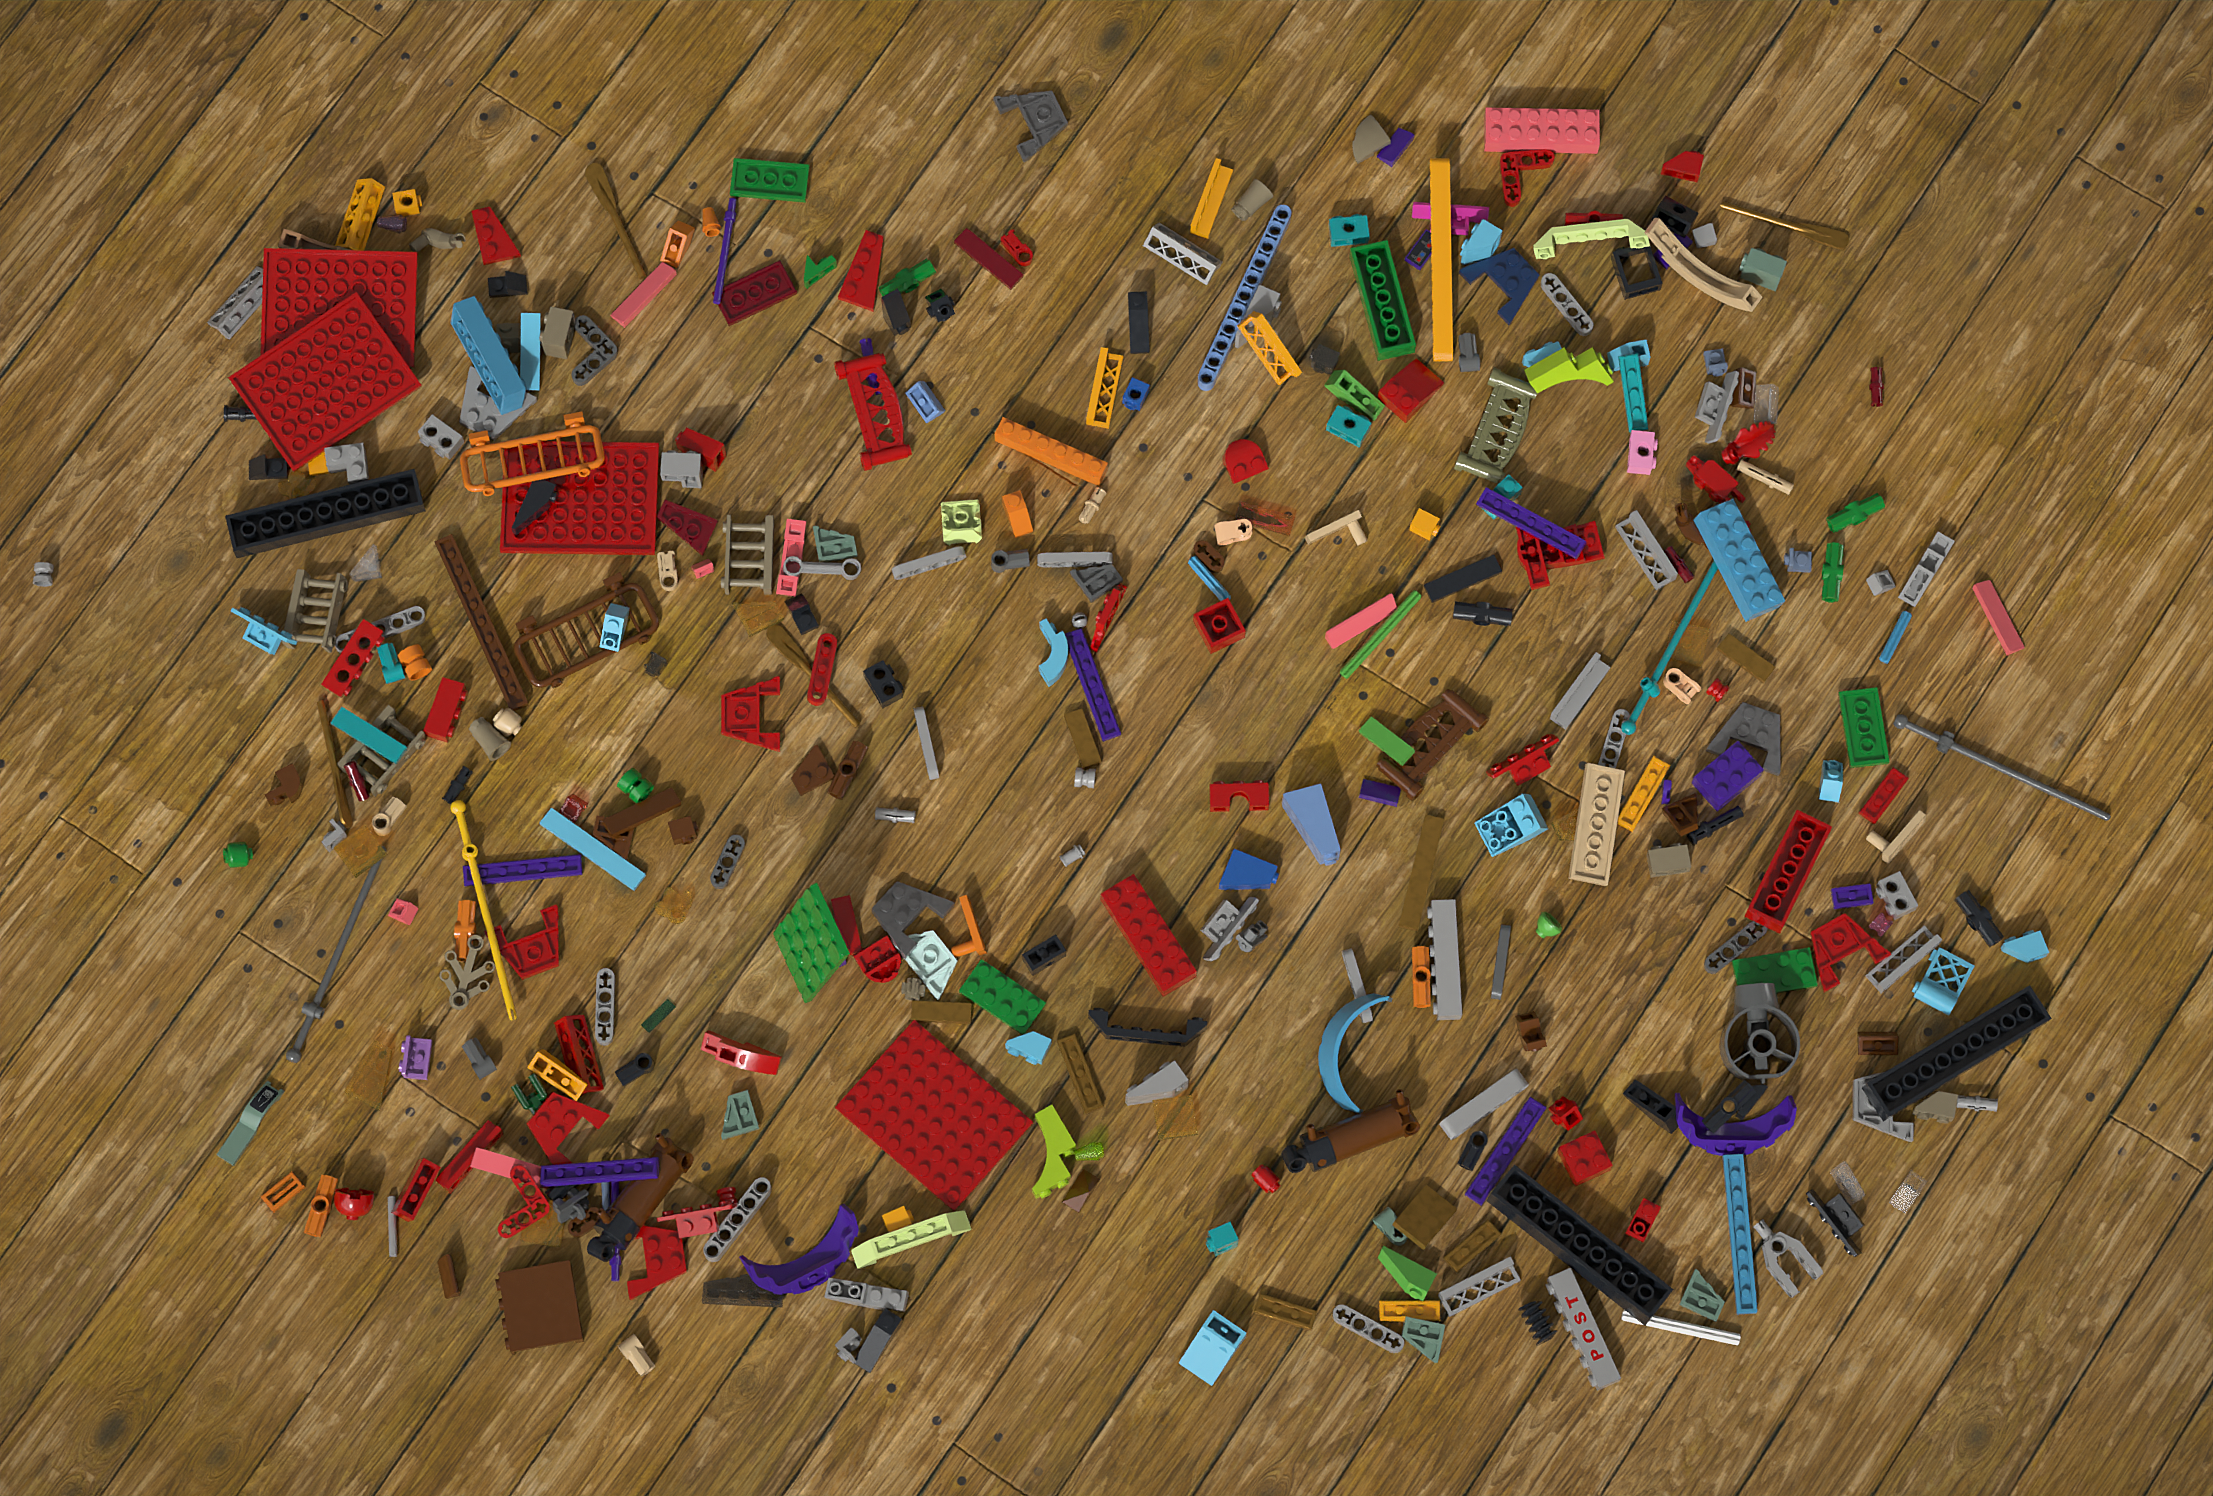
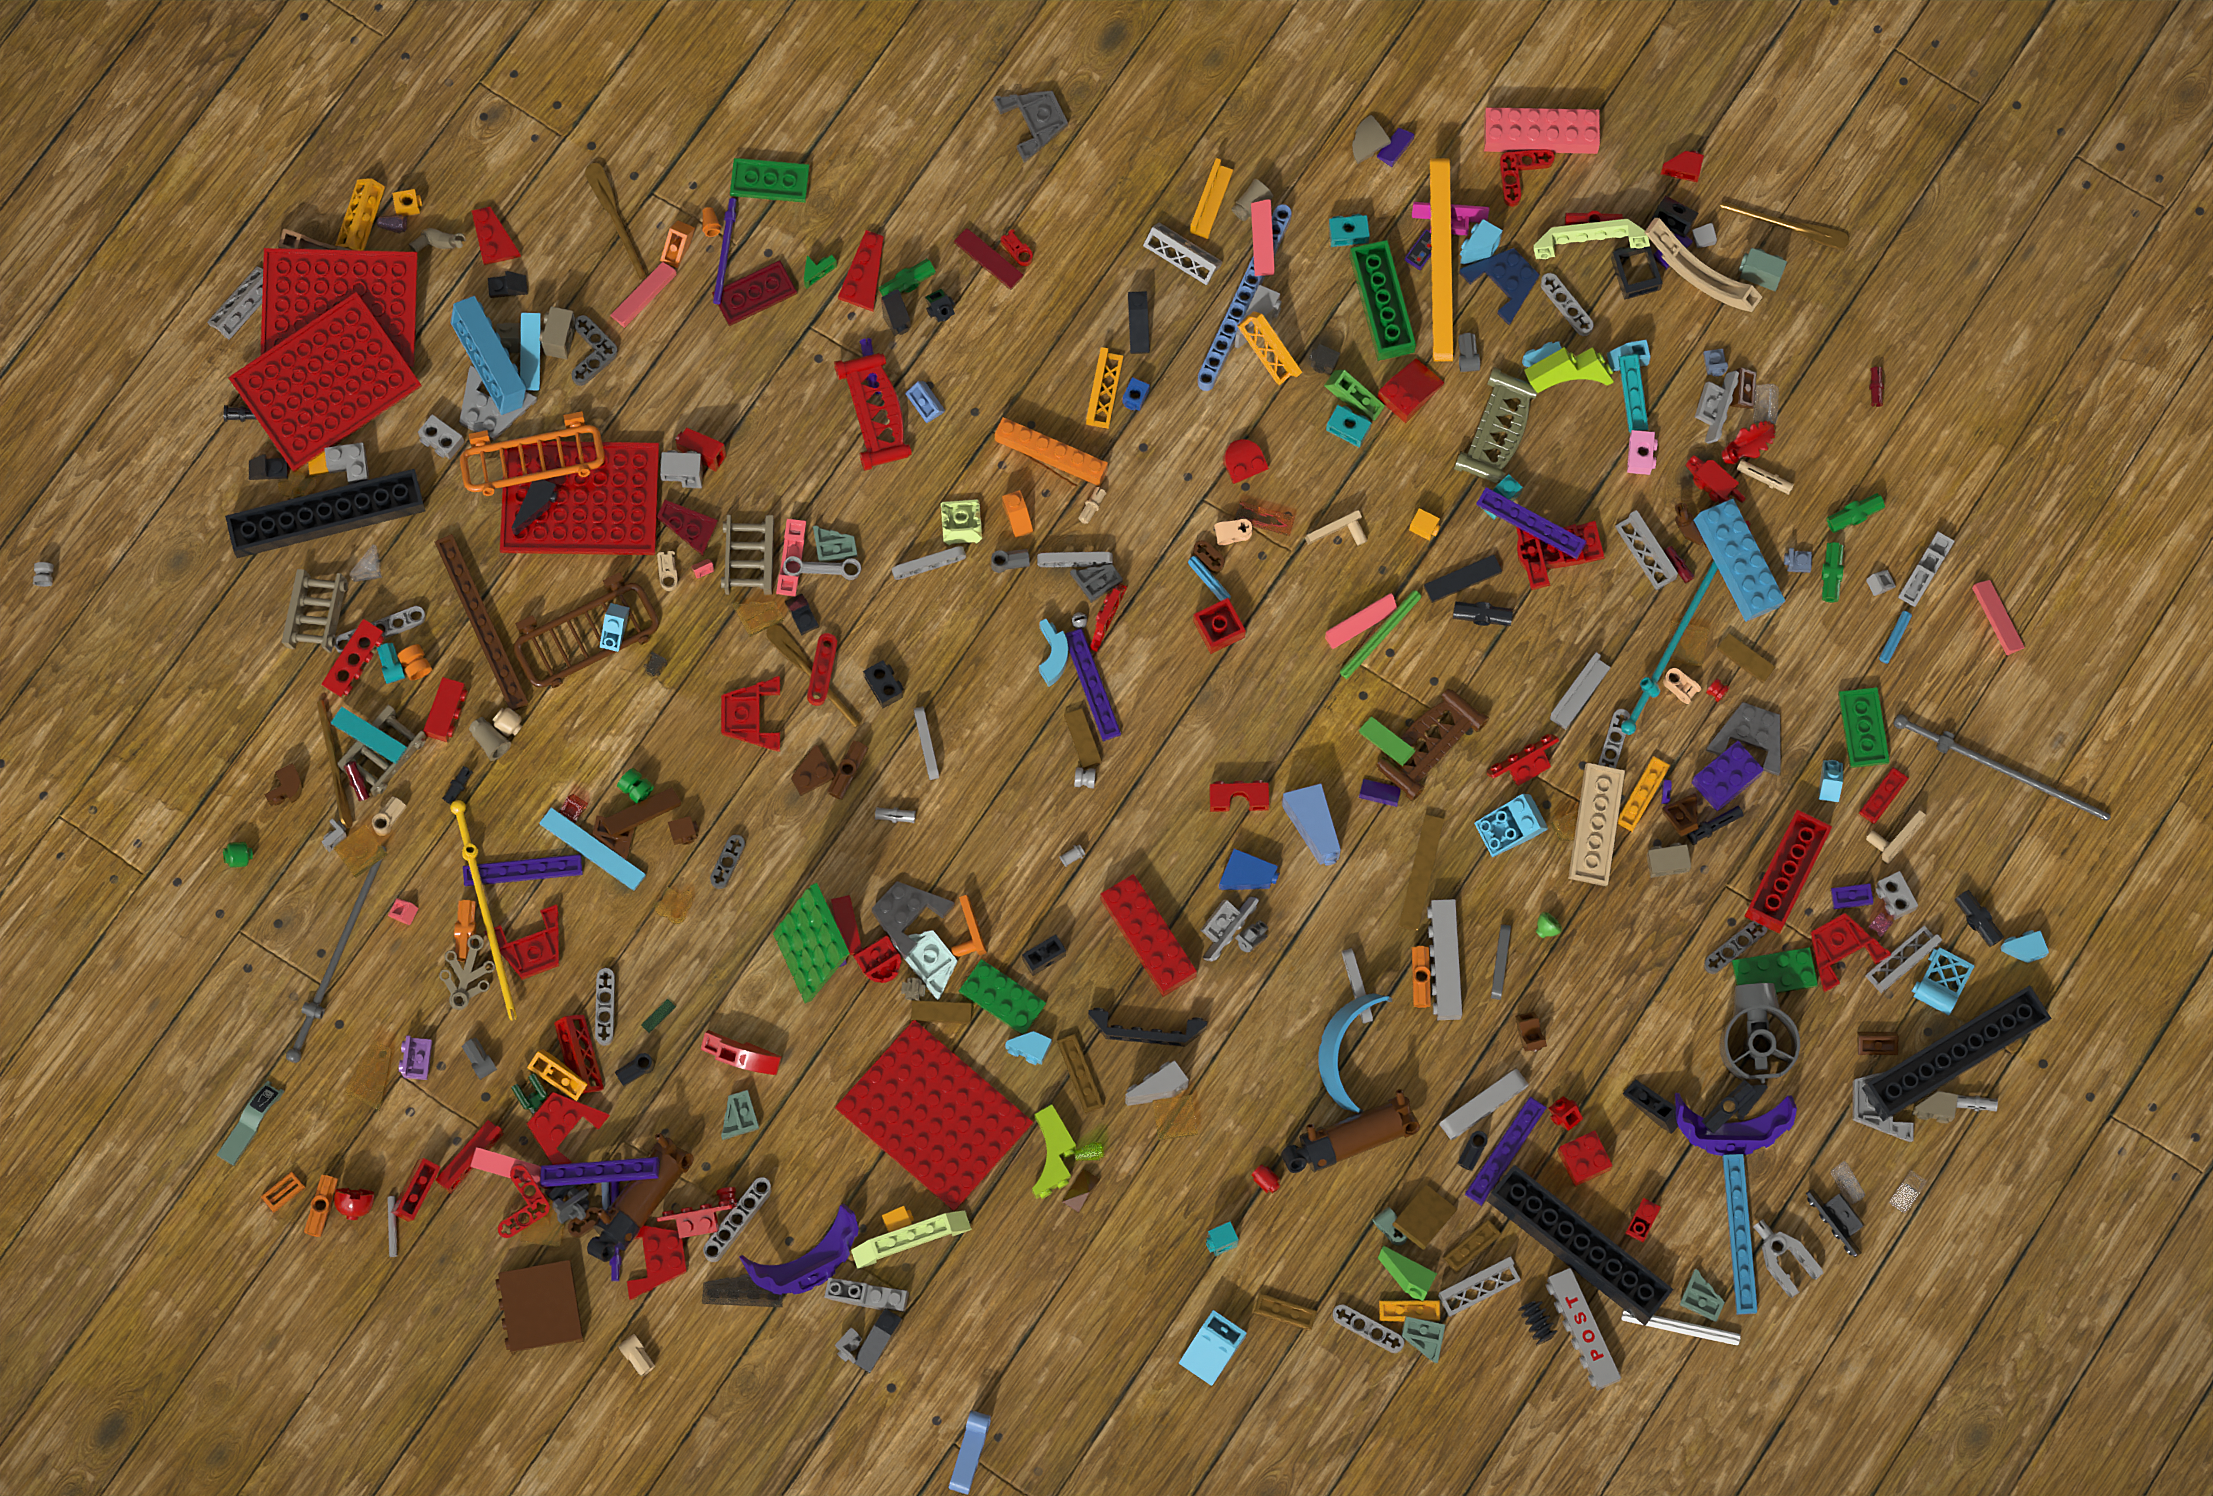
(262, 634): medium azure bracket -> none
(448, 1276): reddish brown slope -> none
(970, 1452): none -> medium blue beam
(1262, 238): none -> coral slope

